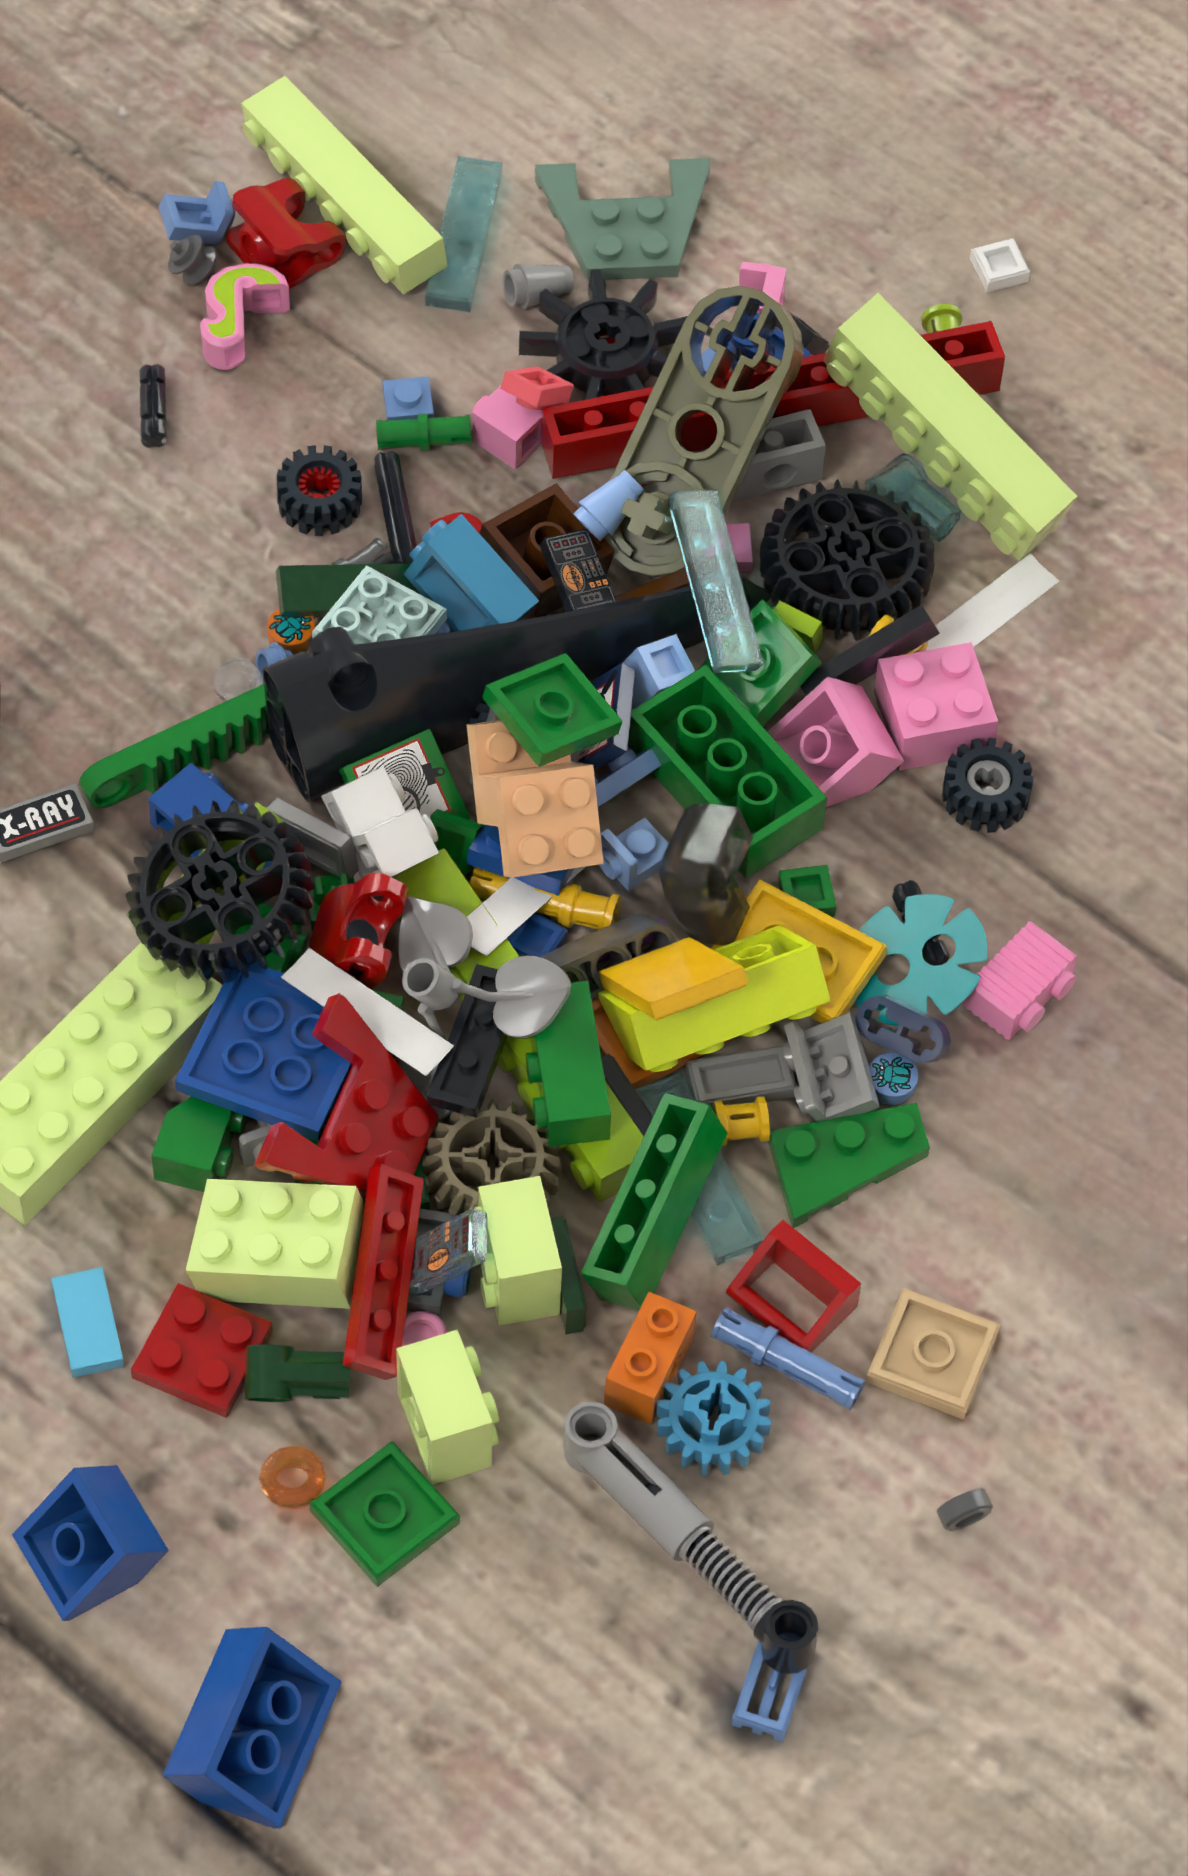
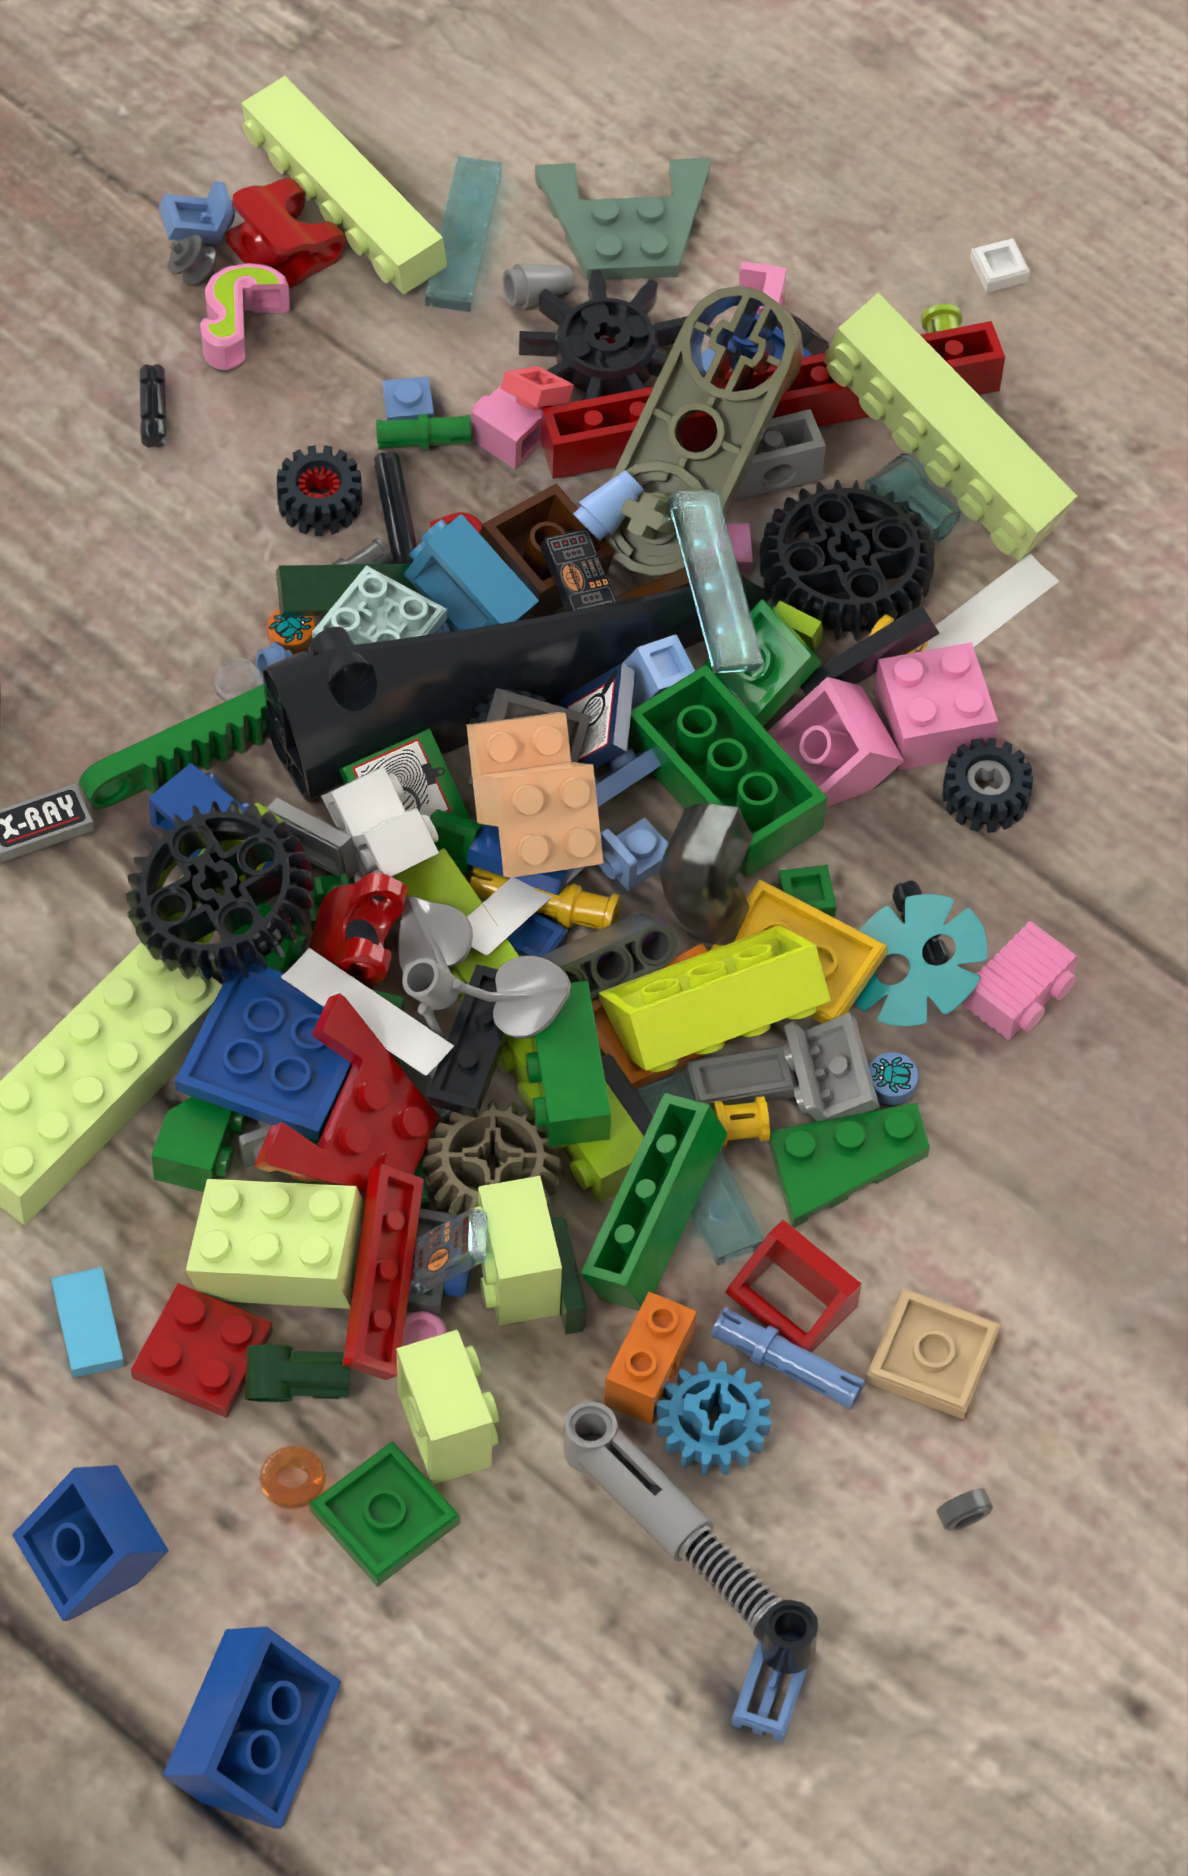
(552, 709): green plate -> none
(673, 978): yellow tile -> none
(908, 1019): dark blue beam -> none

